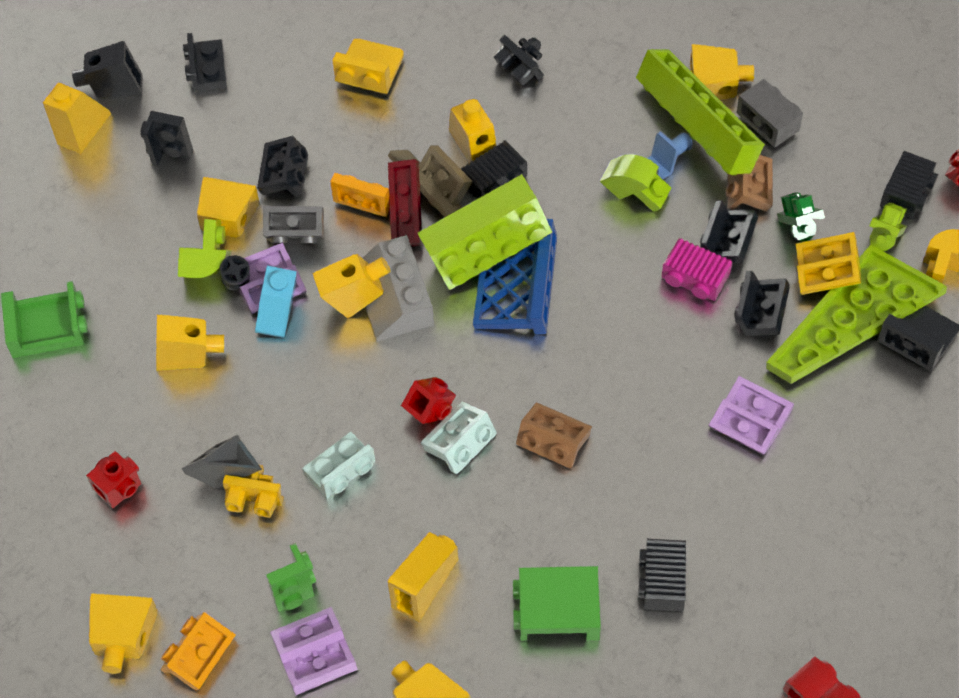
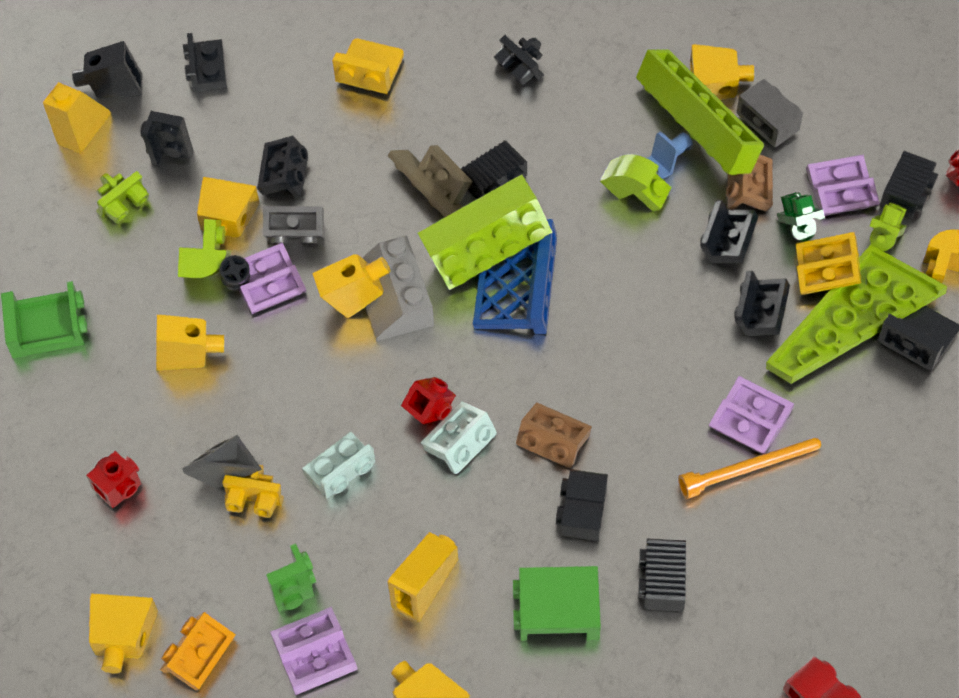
(111, 202): none -> lime hips
(275, 301): medium azure slope -> none
(360, 194): light orange bracket -> none
(405, 200): dark red plate -> none
(468, 124): yellow torso -> none
(583, 504): none -> black brick
(693, 484): none -> light orange piece
(696, 270): dark pink brick -> none
(842, 185): none -> lavender slope

